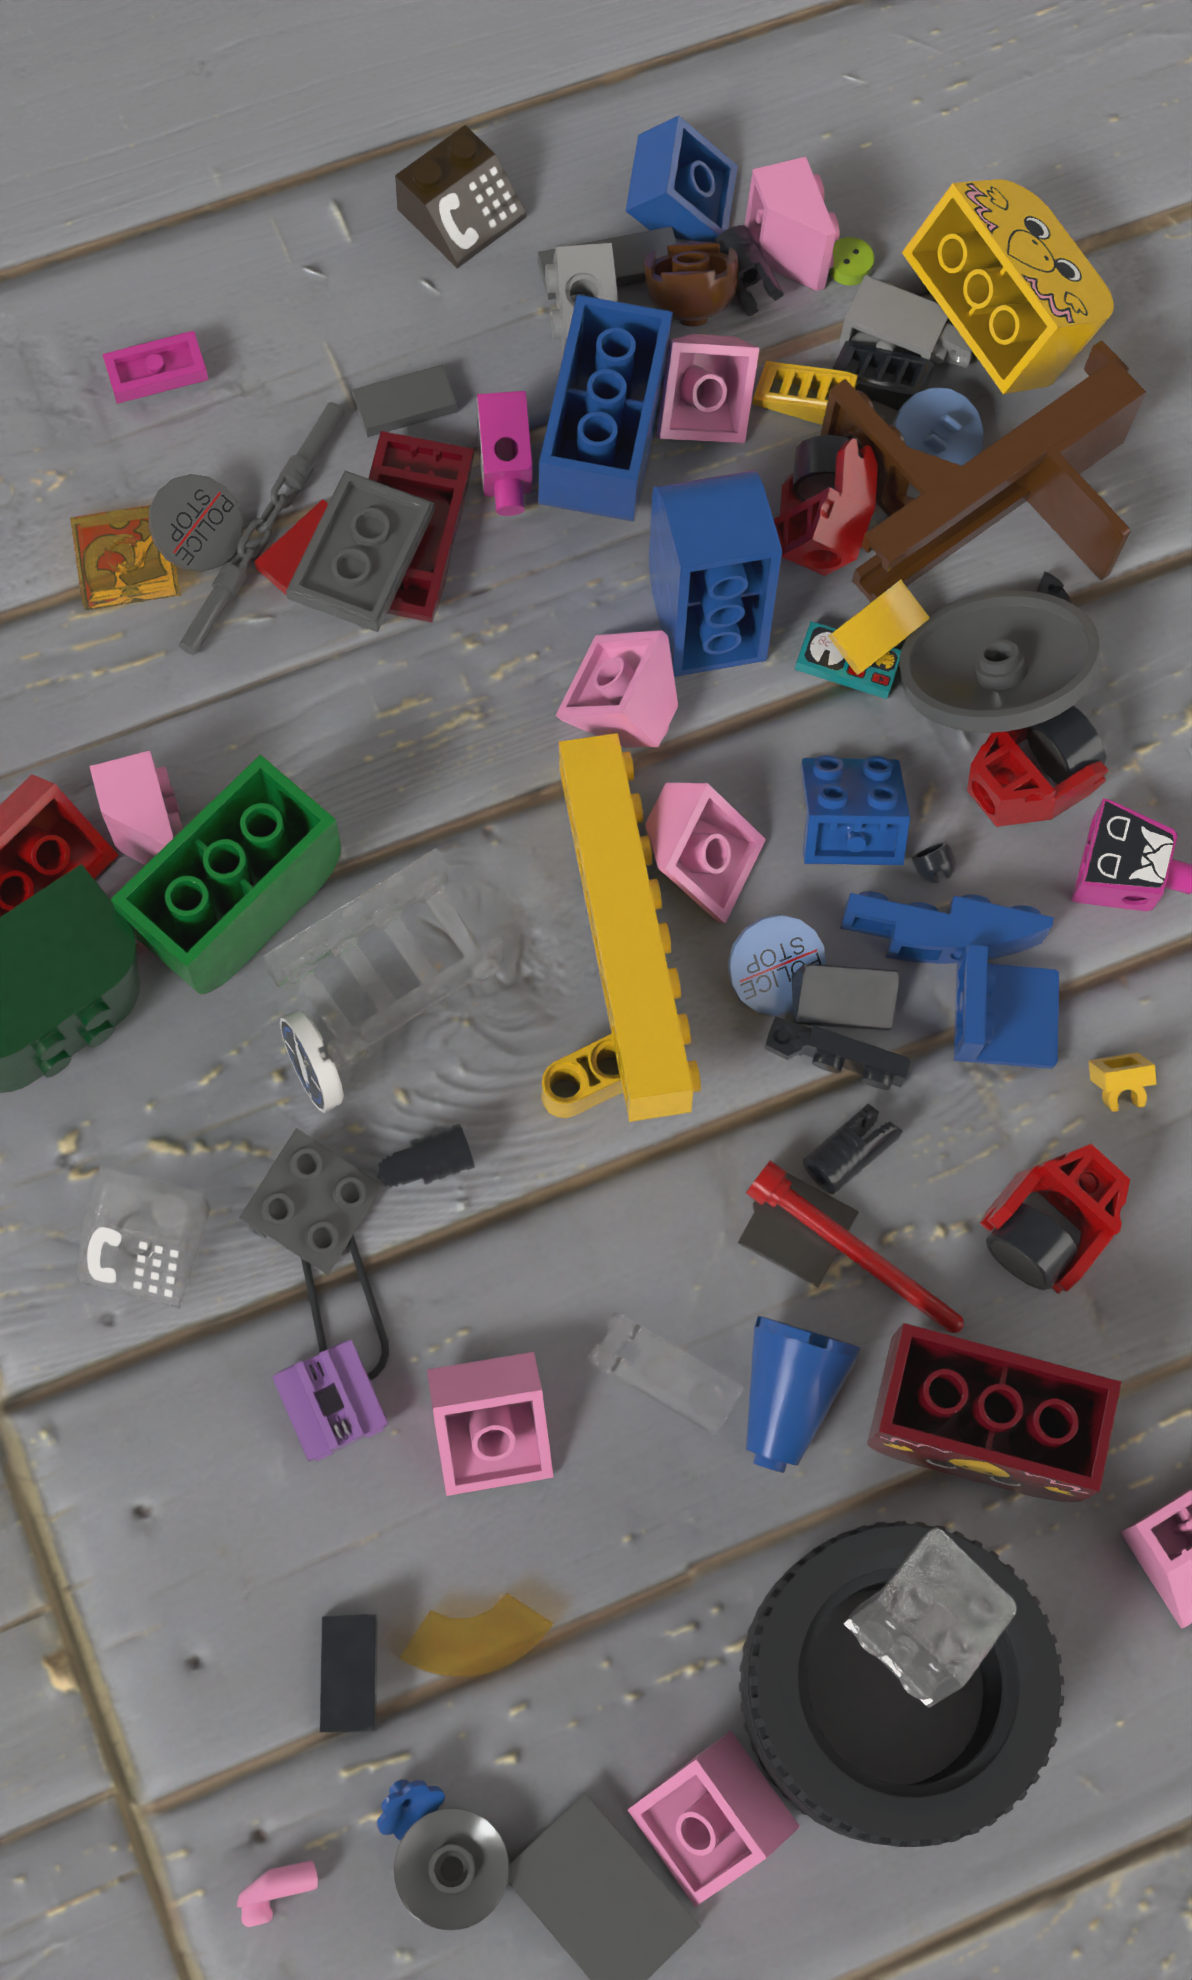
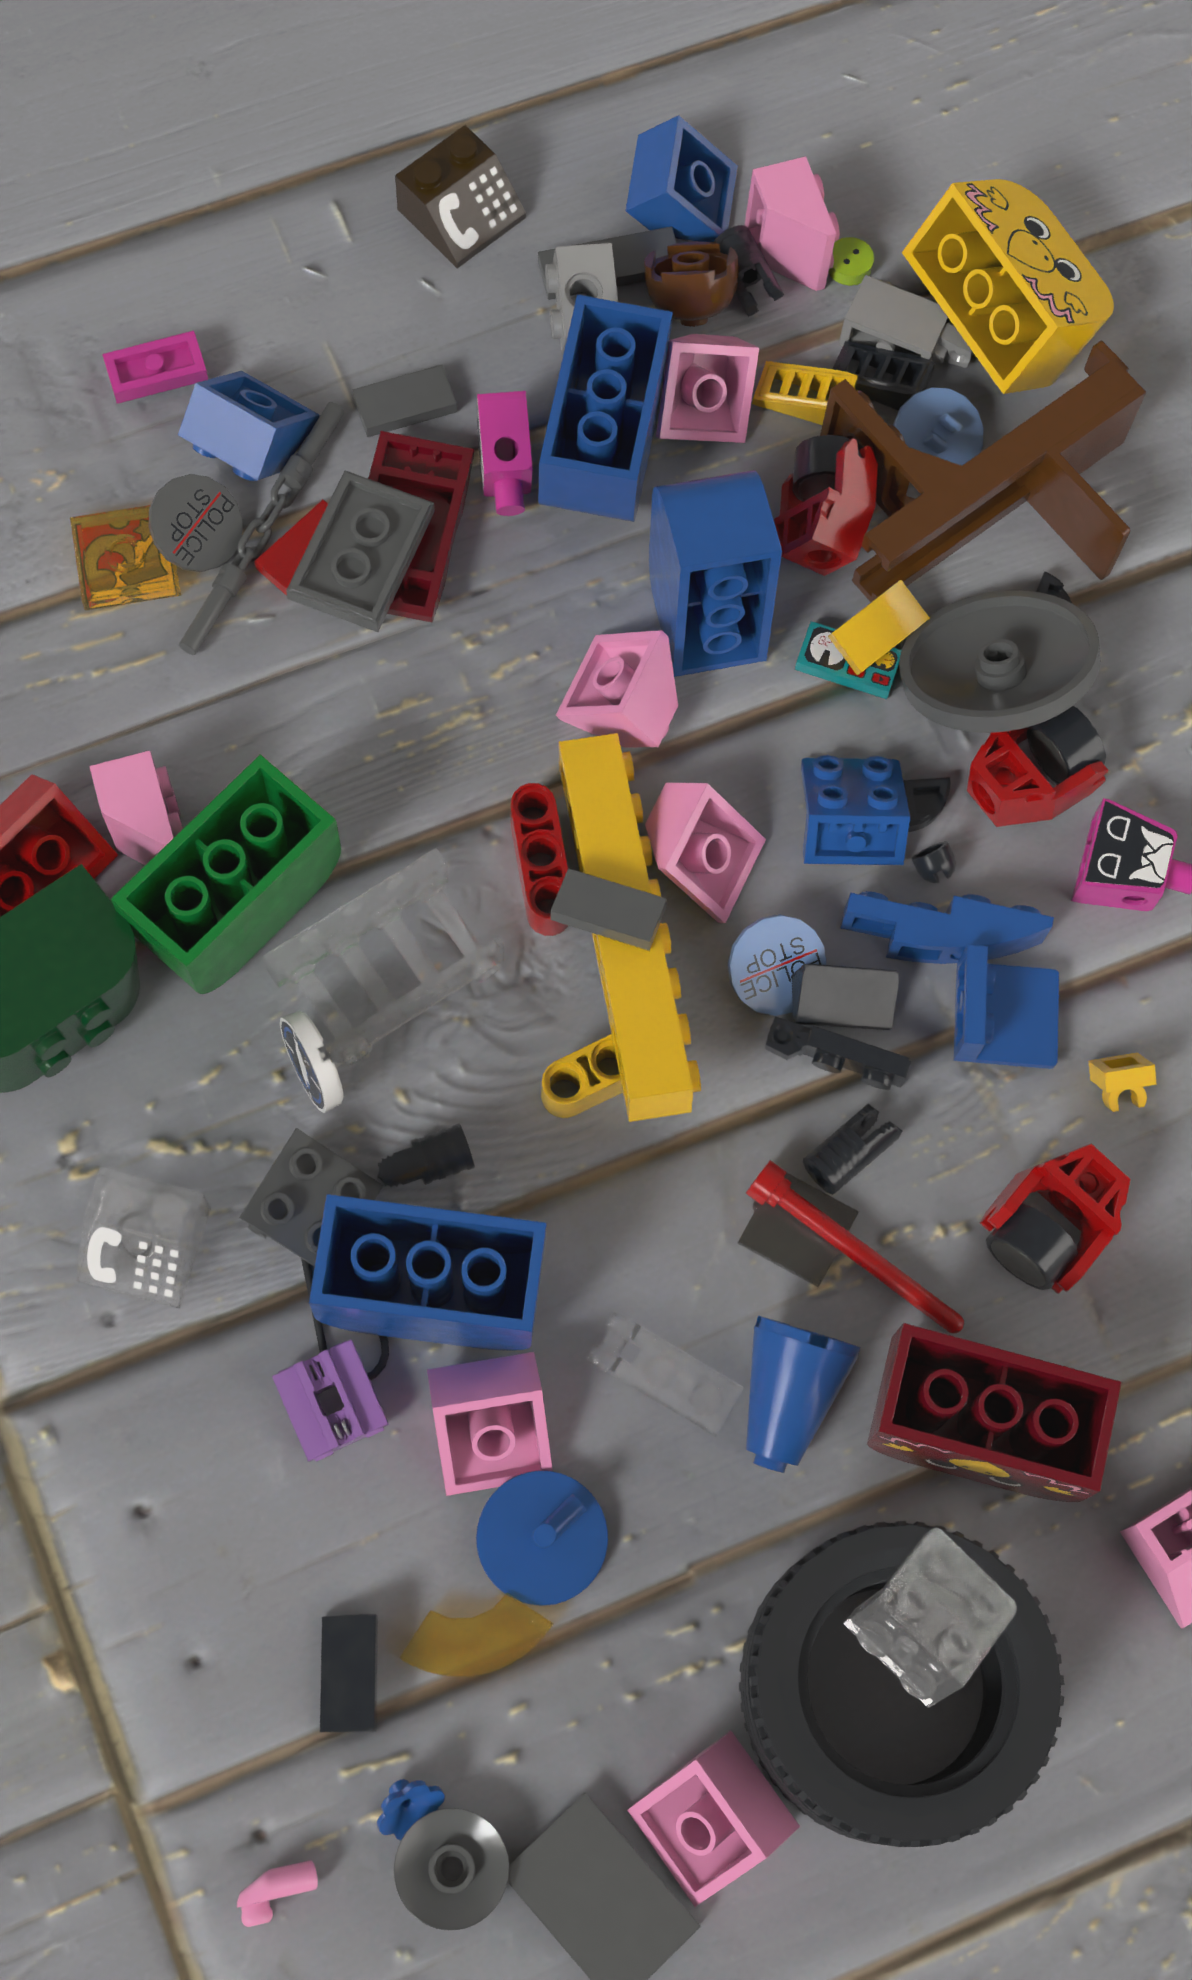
(245, 424): none -> slope
(427, 1274): none -> blue brick
(535, 837): none -> red beam
(542, 1538): none -> blue shield
(608, 909): none -> dark grey tile
(926, 800): none -> black tile

